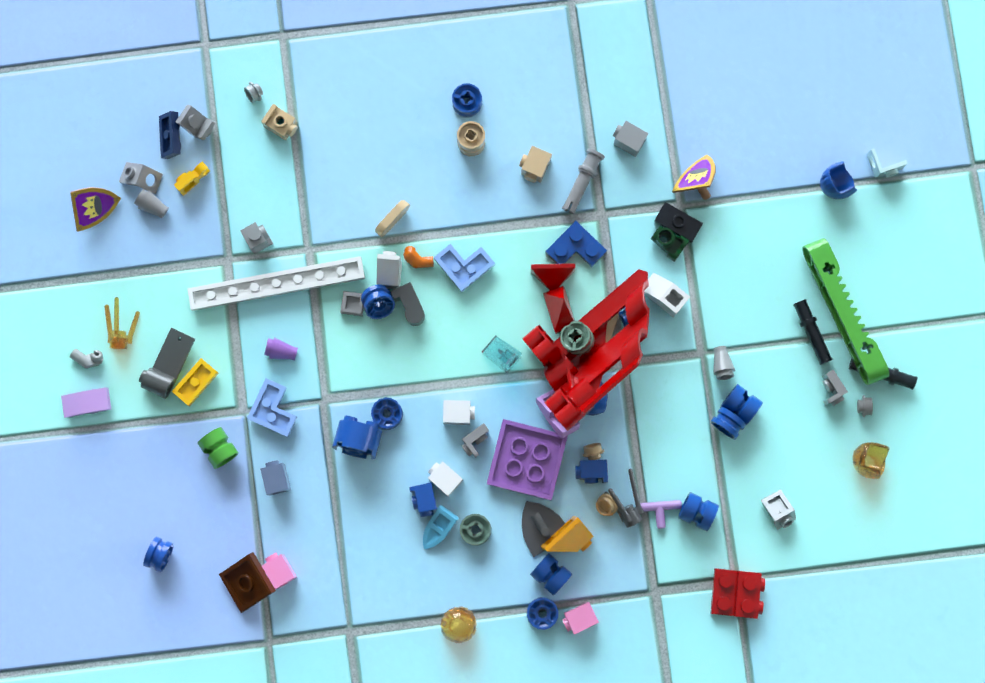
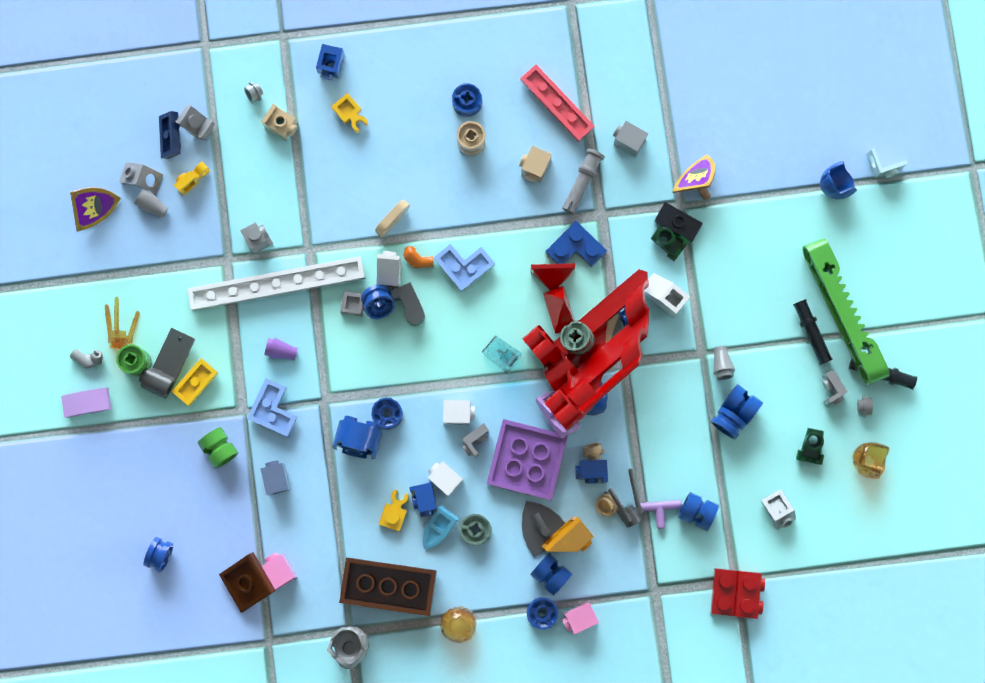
(133, 360): none -> bright green wheel
(327, 55): none -> blue brick
(348, 111): none -> yellow plate
(349, 645): none -> light grey hair
(388, 586): none -> reddish brown brick
(394, 515): none -> yellow plate
(557, 103): none -> coral plate
(812, 452): none -> dark green plate

